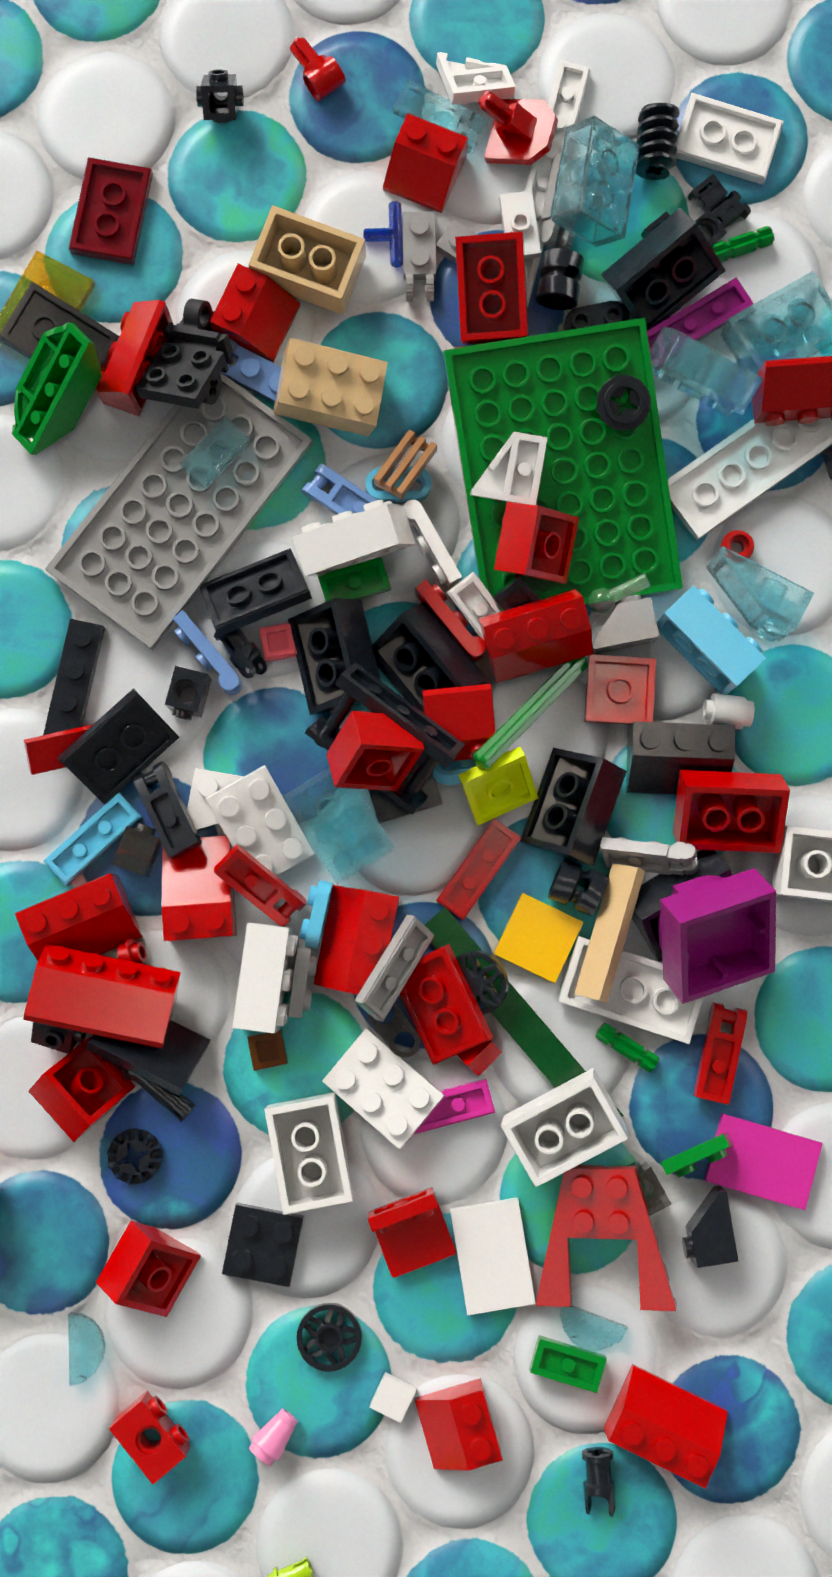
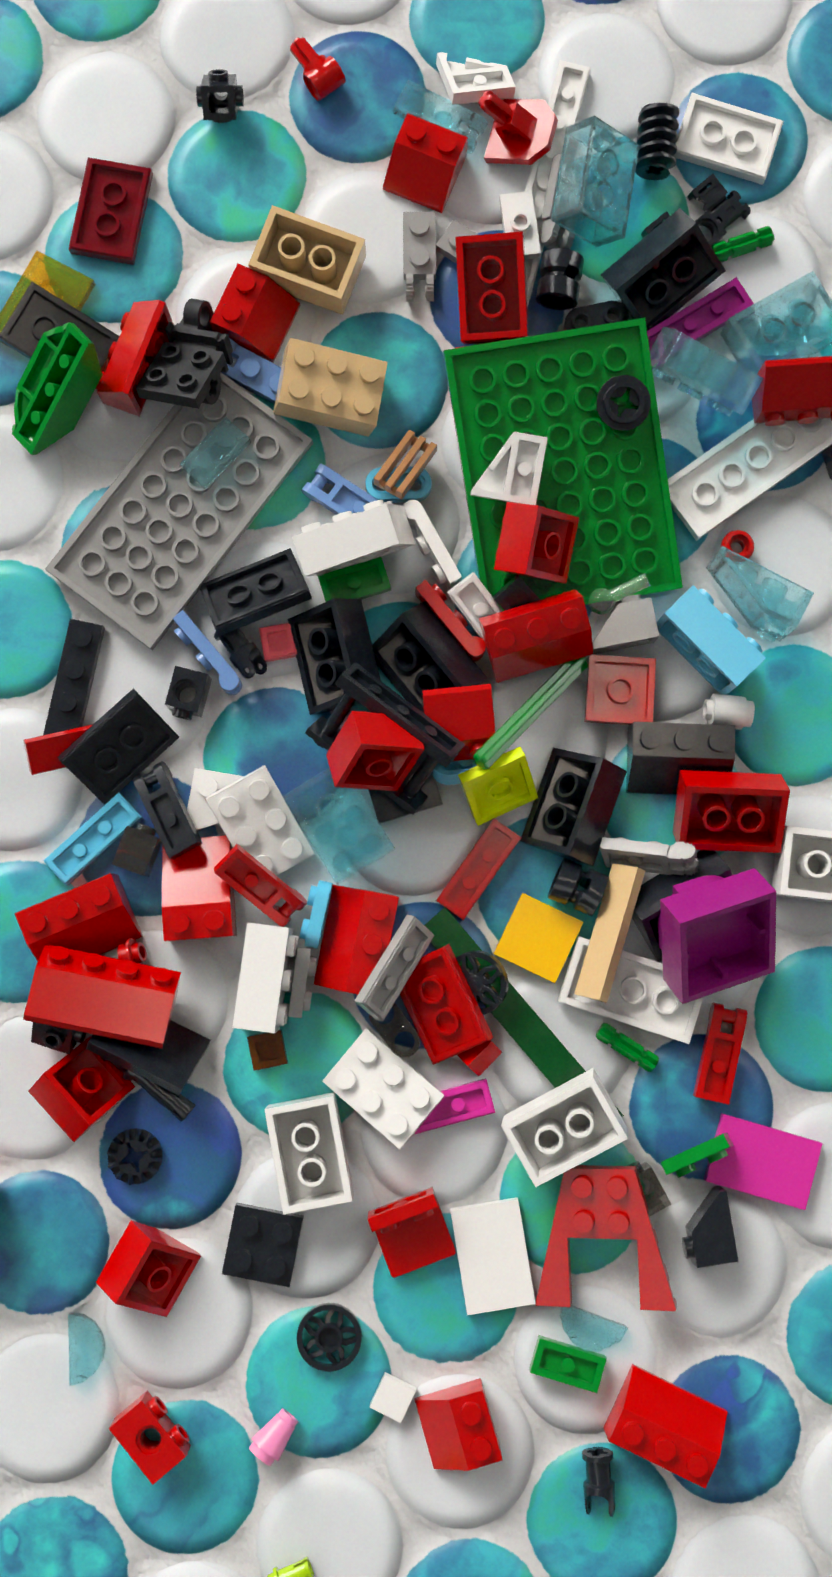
(391, 234): clear blue piece -> none

